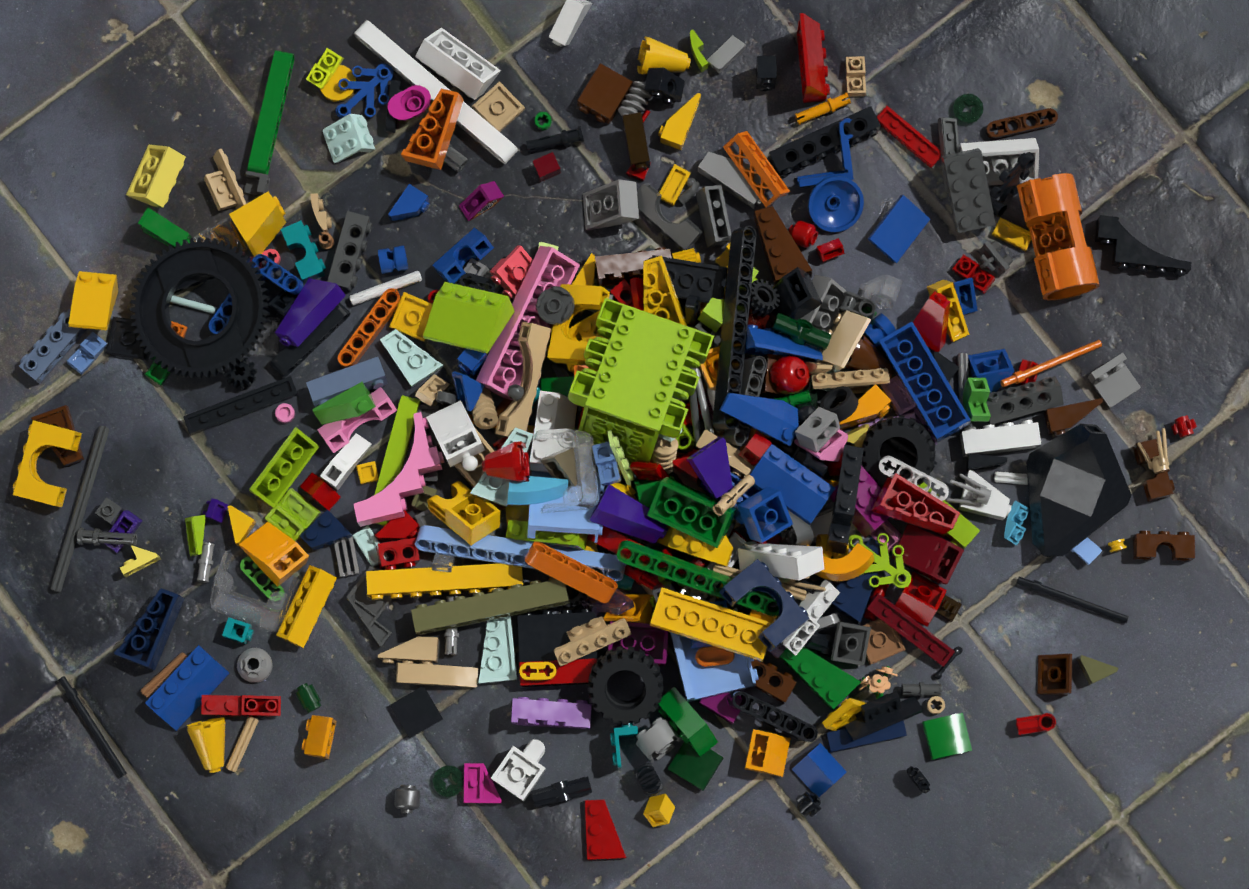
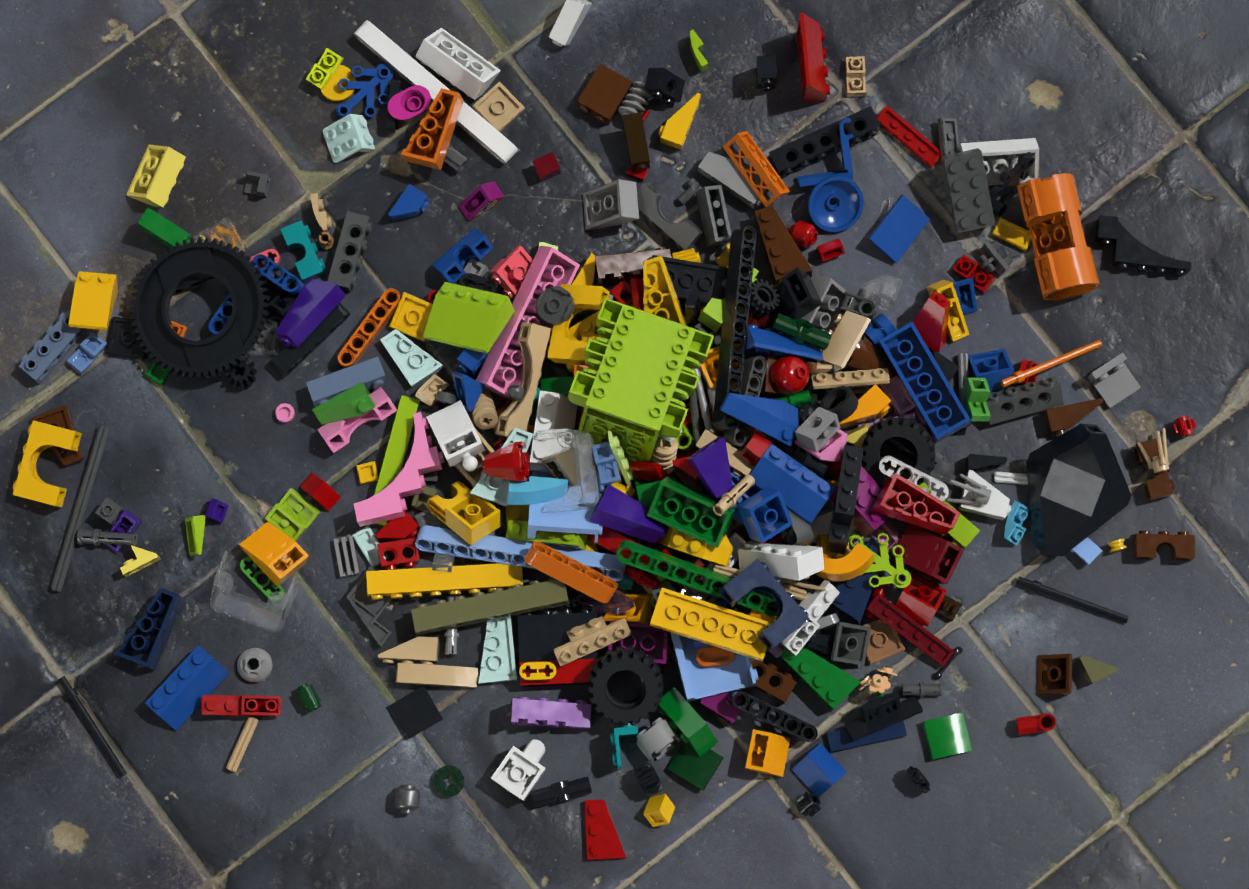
(161, 677): medium nougat axle -> none
(193, 304): light aqua bar -> none
(205, 562): light grey pin -> none
(209, 742): yellow cone -> none
(223, 184): tan bracket -> none
(231, 628): teal brick -> none
(240, 405): black plate -> none
(241, 524): yellow slope -> none
(259, 222): yellow slope -> none
(271, 112): green beam -> none
(284, 468): lime slope -> none
(306, 606): yellow brick -> none
(319, 737): light orange slope -> none
(324, 531): dark blue wing -> none
(345, 461): white slope -> none
(378, 290): white axle -> none
(386, 259): blue wheel -> none
(479, 785): dark pink wing -> none
(546, 125): green bush -> none
(564, 137): black pin -> none
(659, 55): yellow cone -> none
(674, 184): yellow tile -> none
(726, 54): light grey slope -> none
(823, 108): light orange pin -> none
(843, 715): yellow wing -> none
(936, 699): tan bush -> none
(969, 100): clear green gear -> none
(1000, 439): white brick -> none
(1021, 122): reddish brown beam -> none

